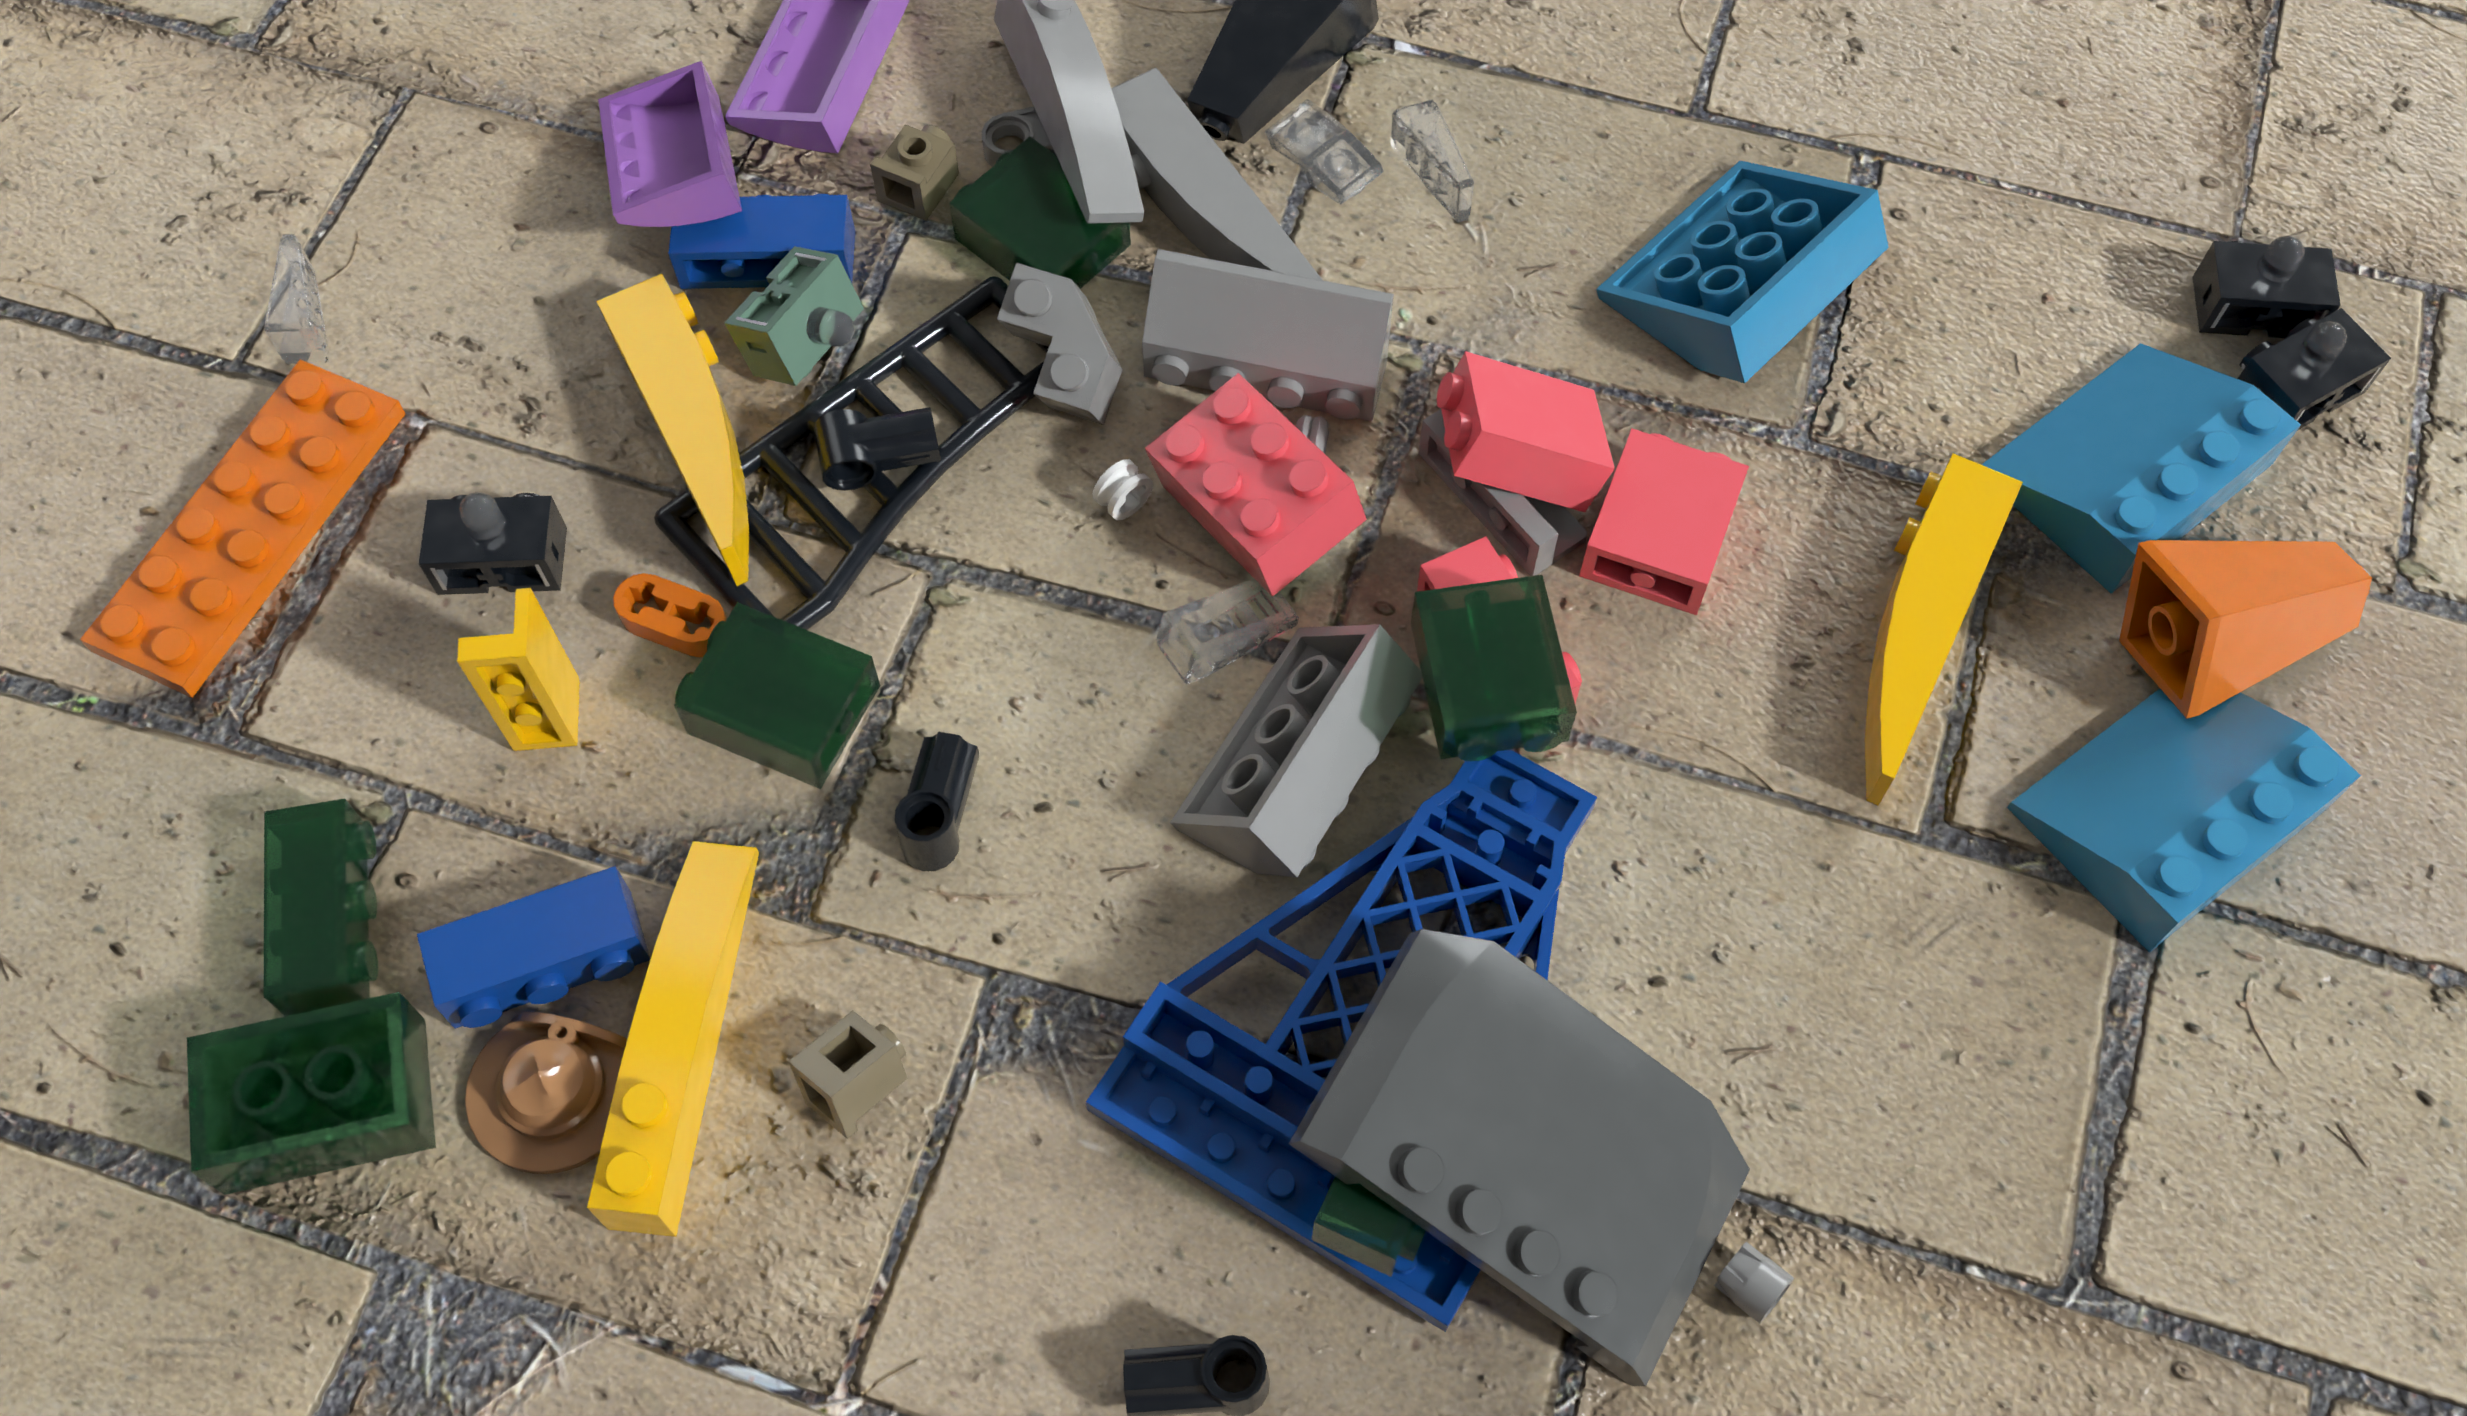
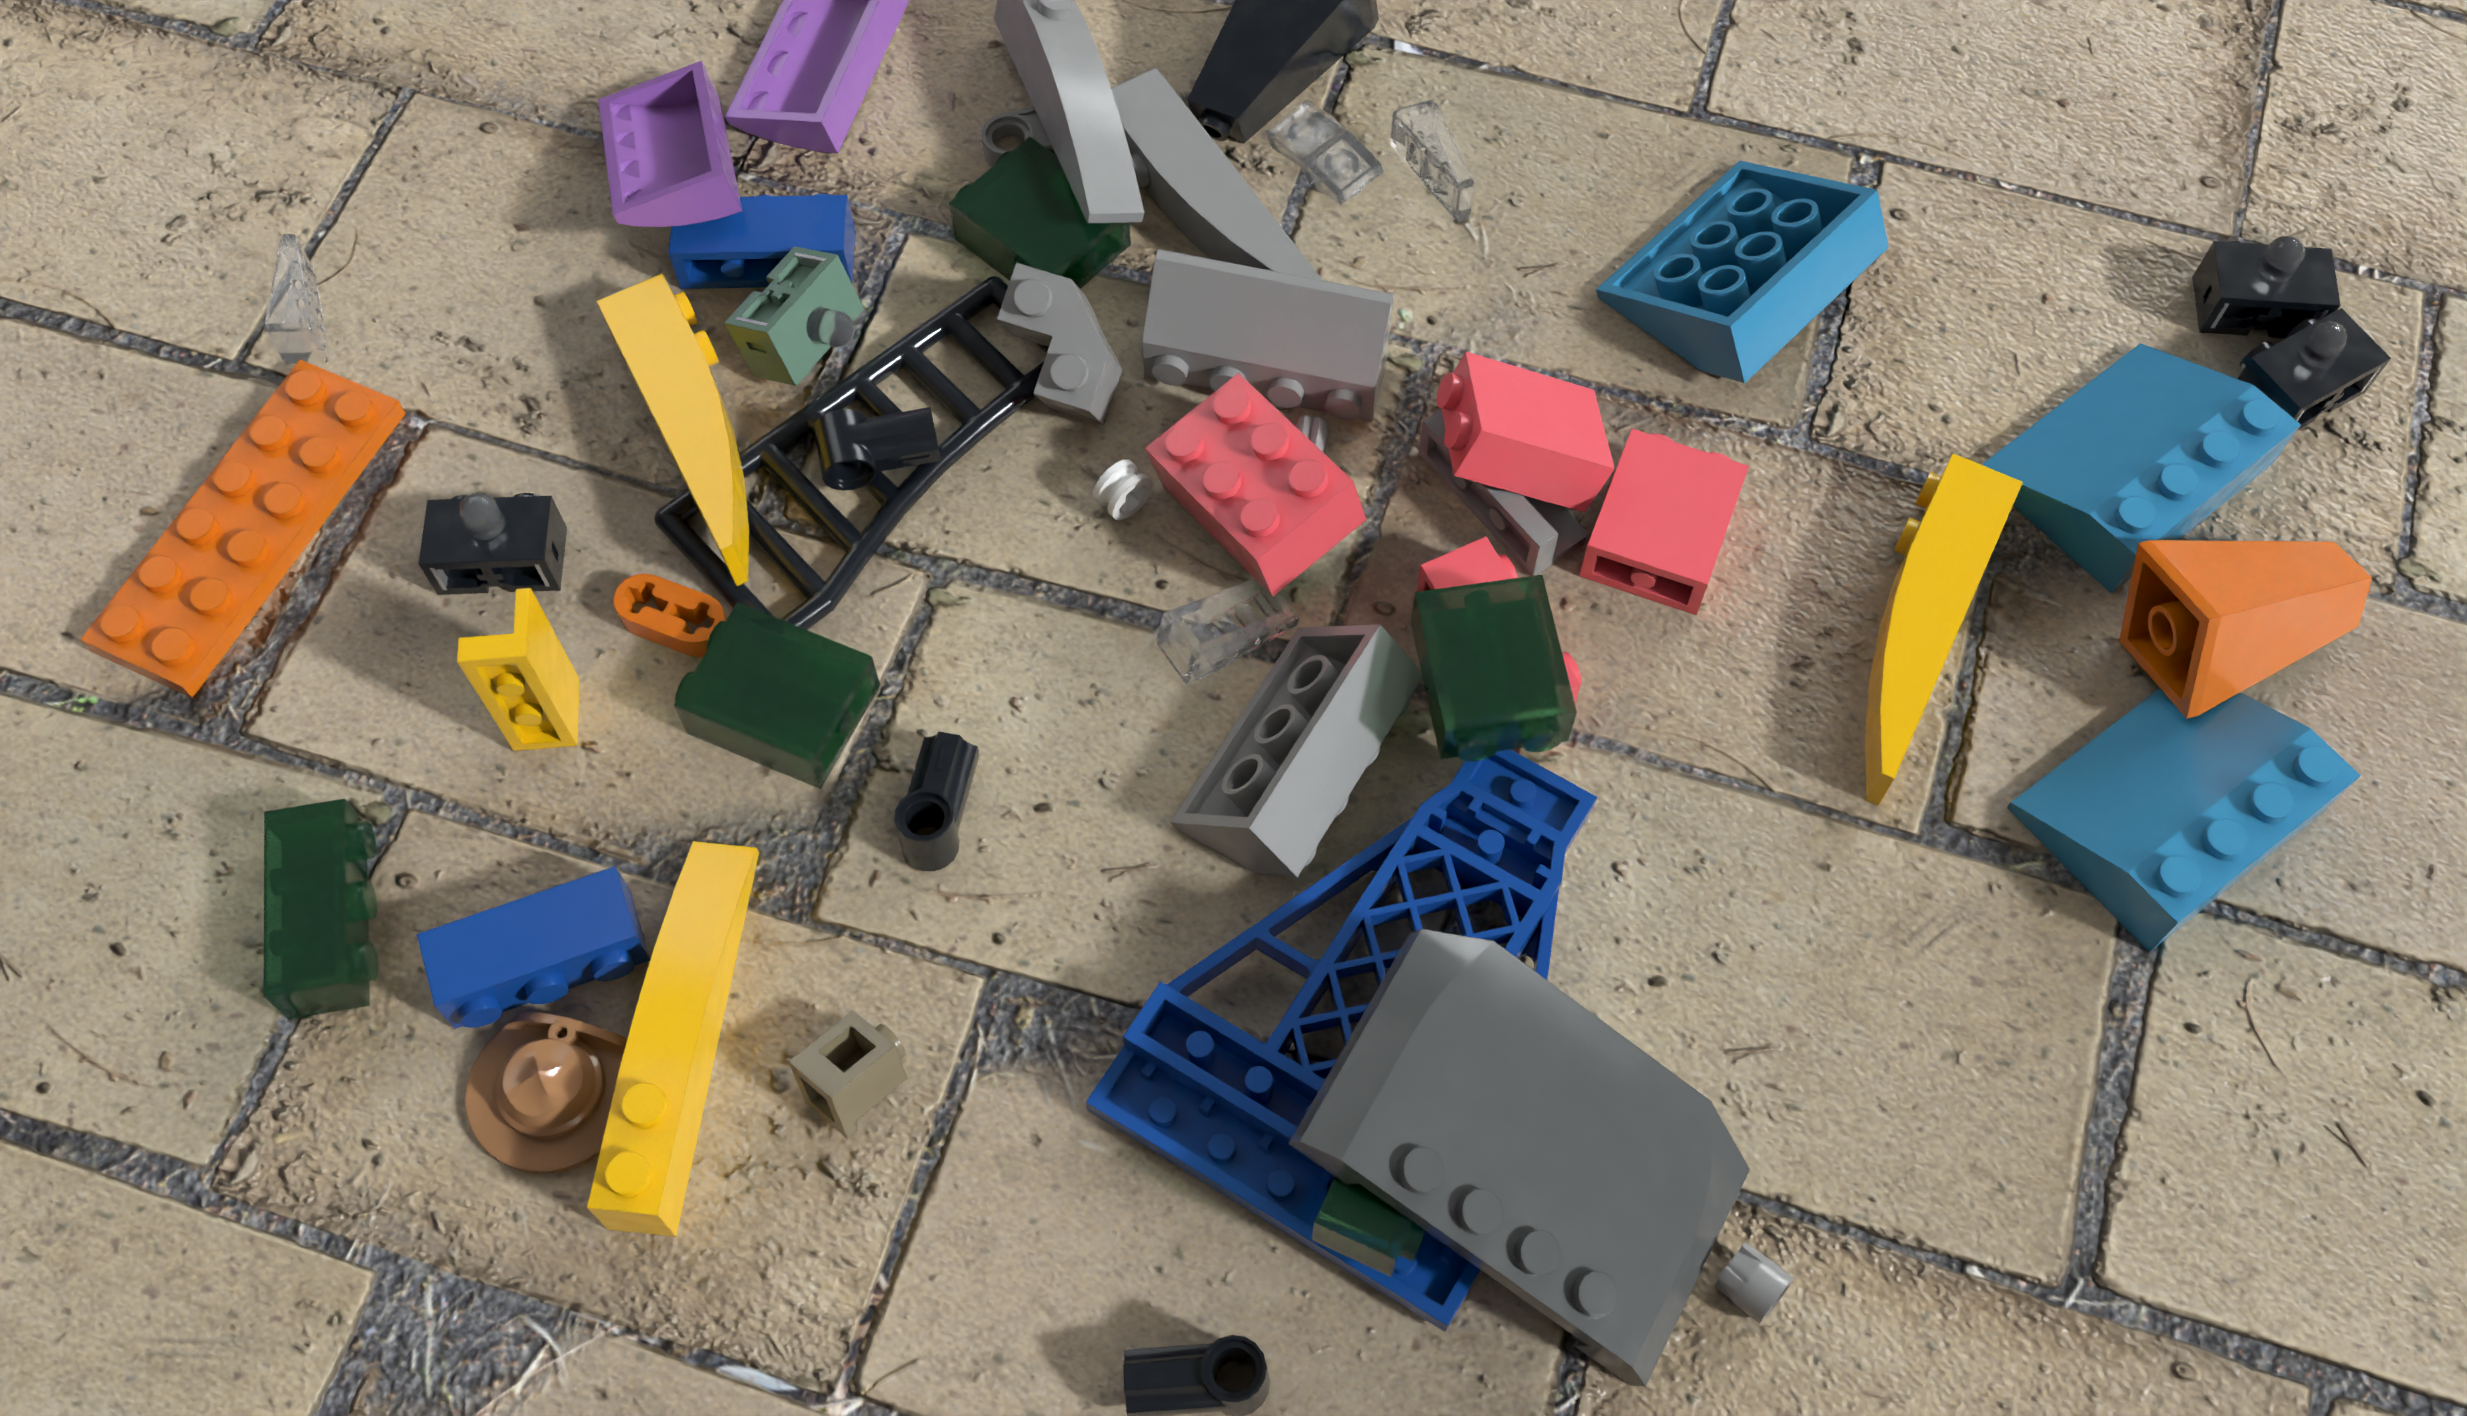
(309, 1093): clear green brick -> none
(916, 170): dark tan brick -> none

